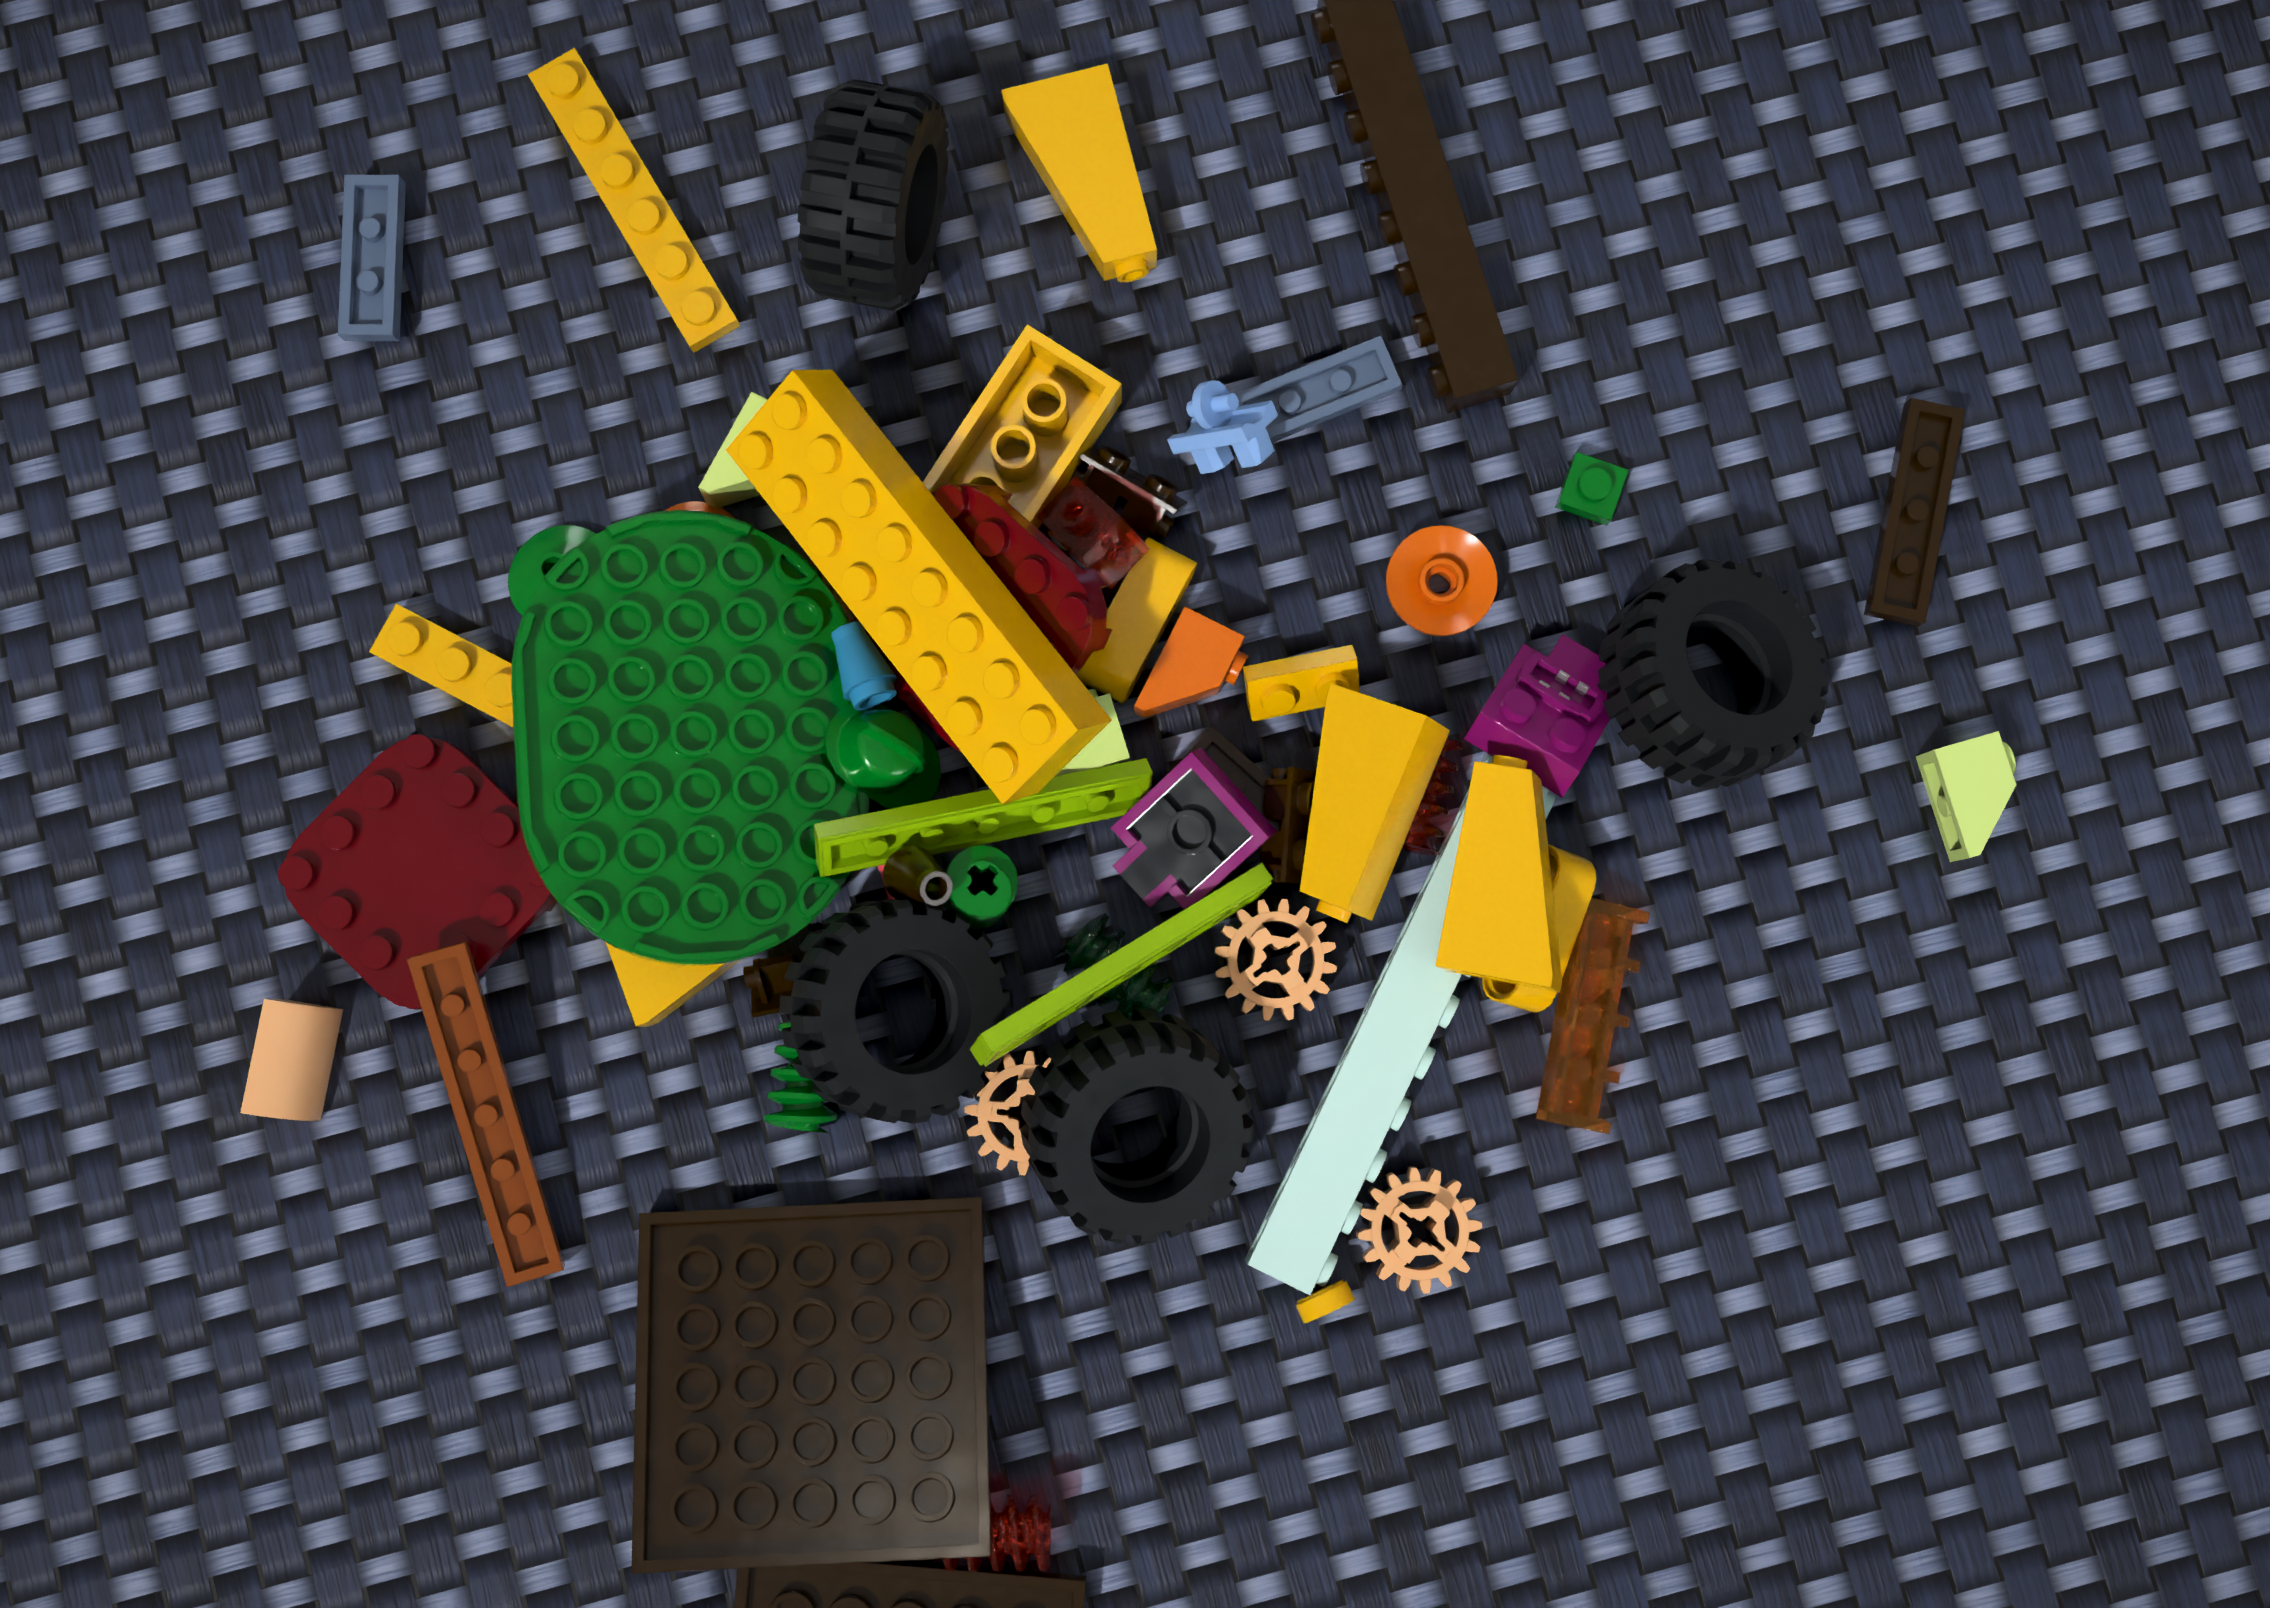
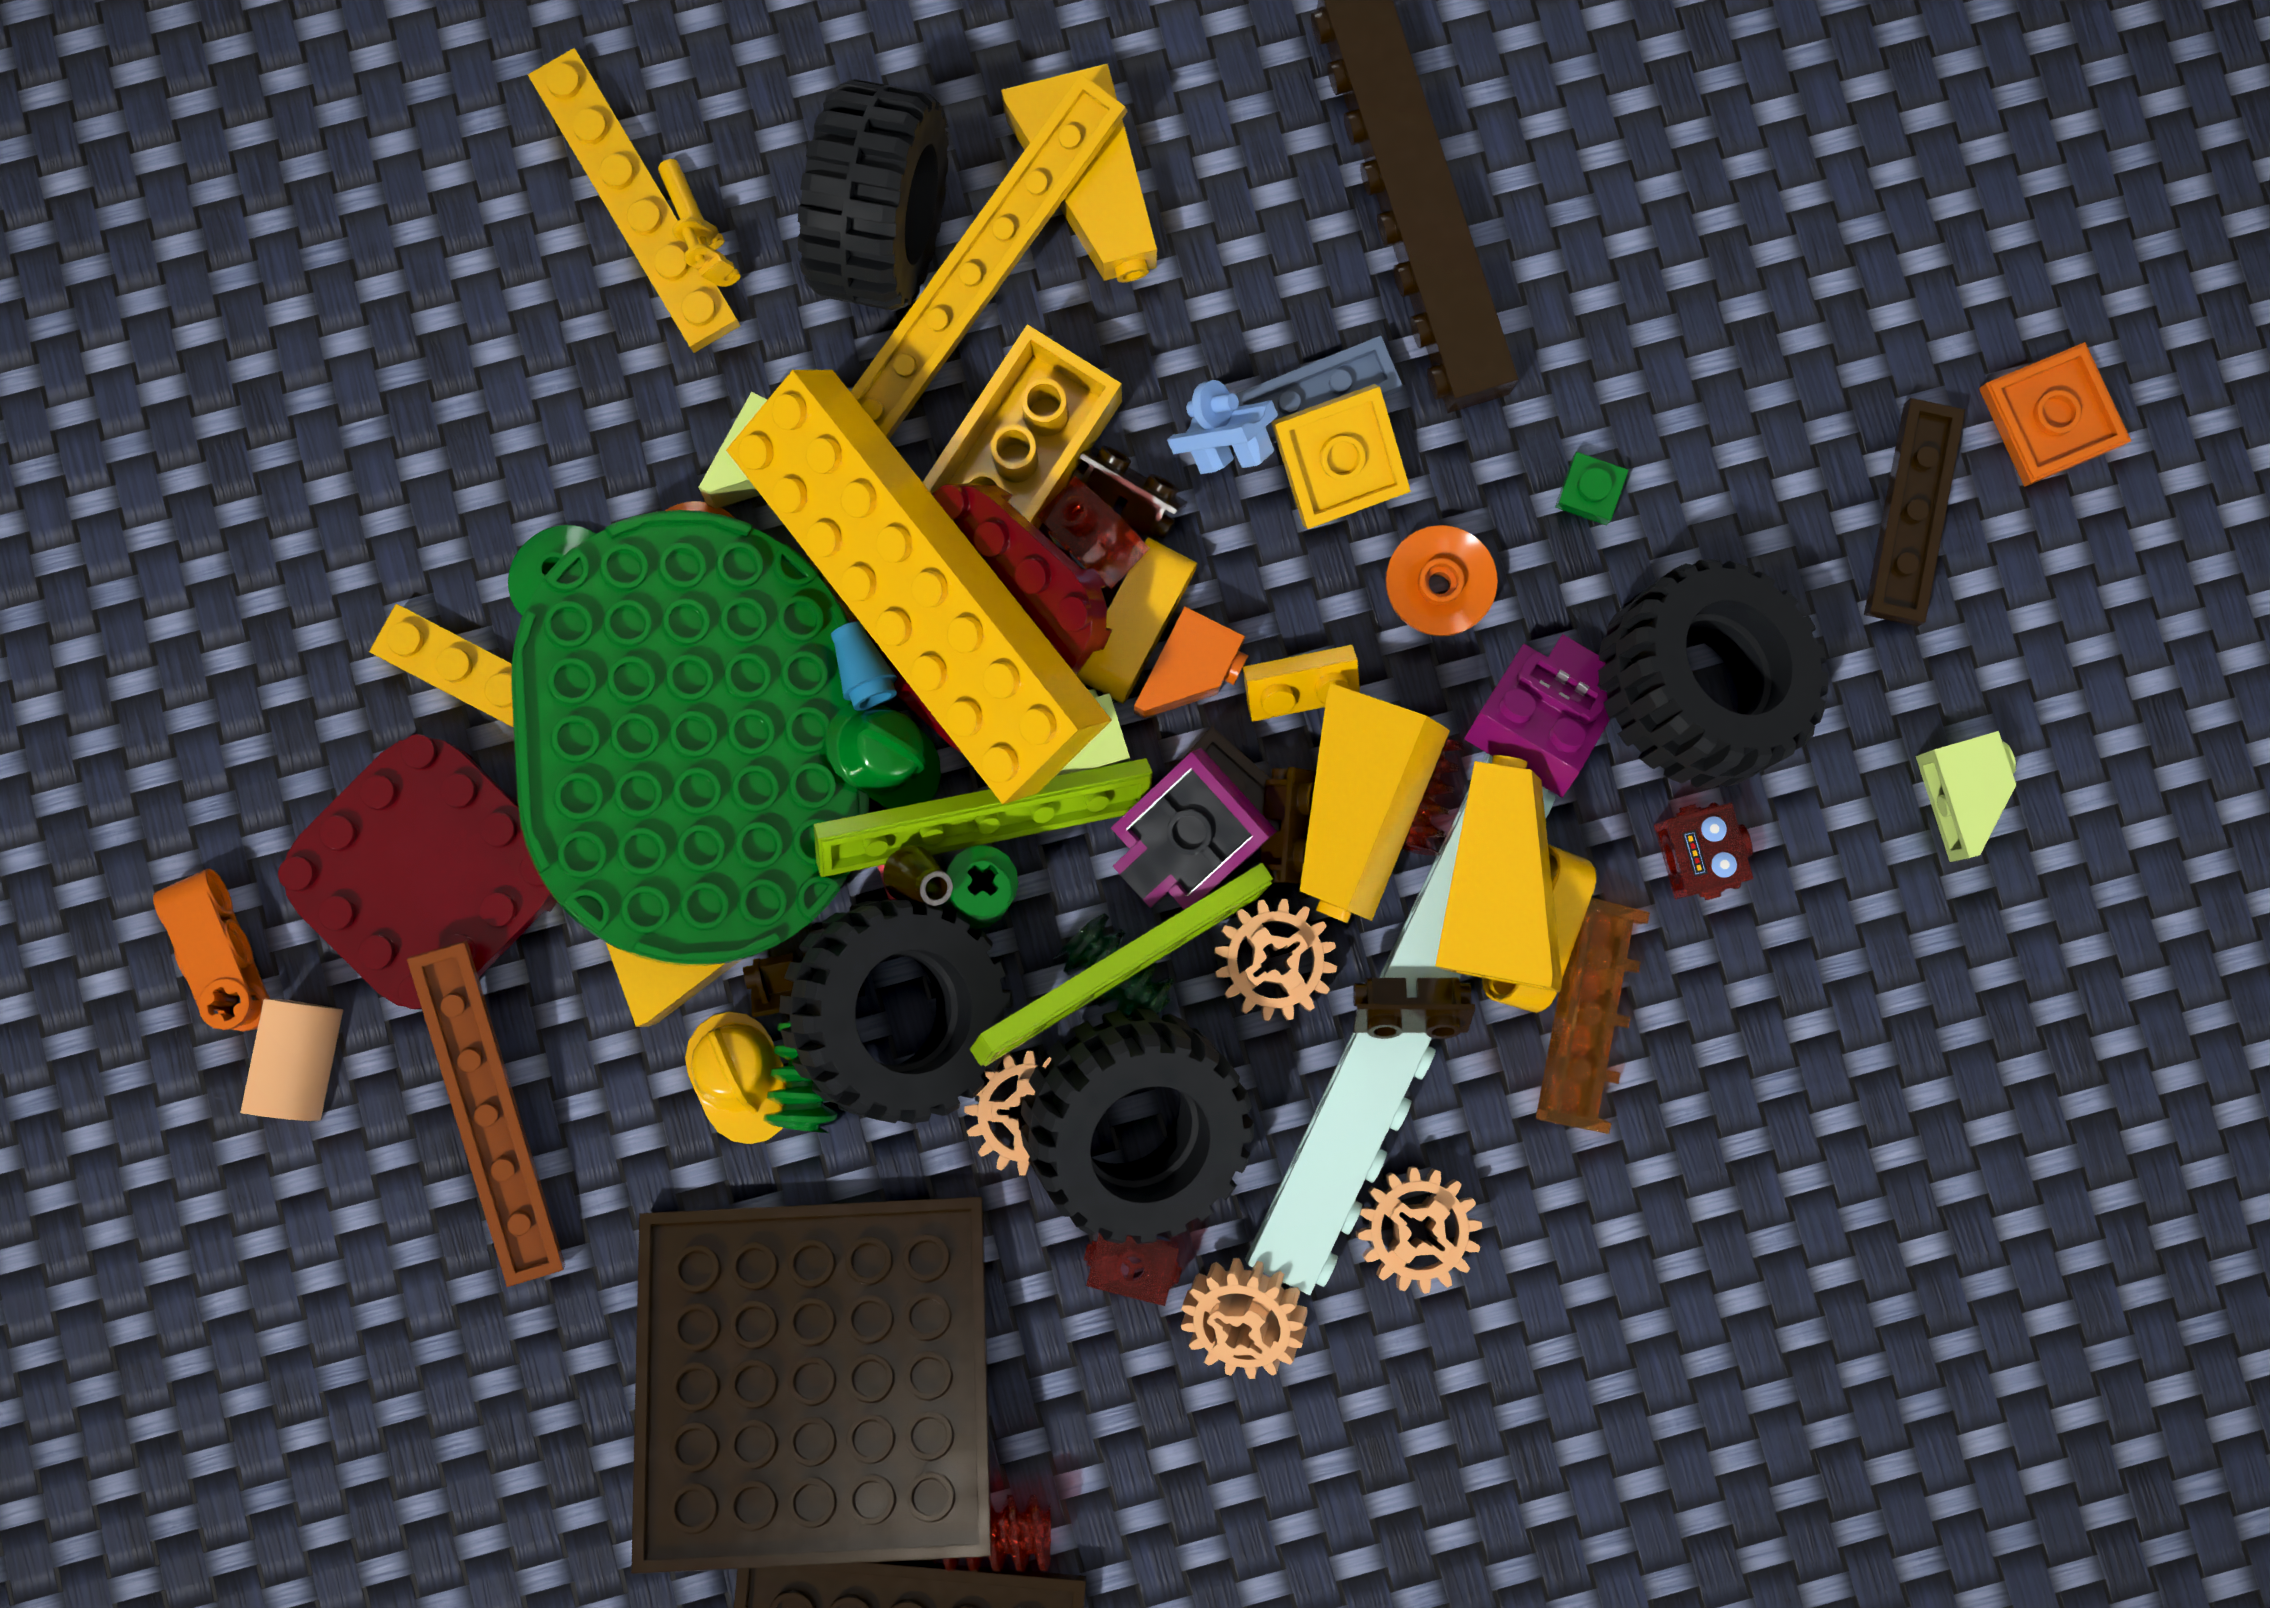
(212, 950): none -> orange piece
(371, 258): sand blue plate -> none
(696, 232): none -> yellow piece
(731, 1072): none -> yellow piece
(987, 253): none -> yellow plate
(1152, 1285): none -> clear red head
(1244, 1318): none -> light nougat gear
(1324, 1301): yellow tile -> none
(1341, 456): none -> yellow plate
(1385, 1012): none -> dark brown hinge
(1705, 850): none -> clear red head
(2054, 414): none -> orange tile

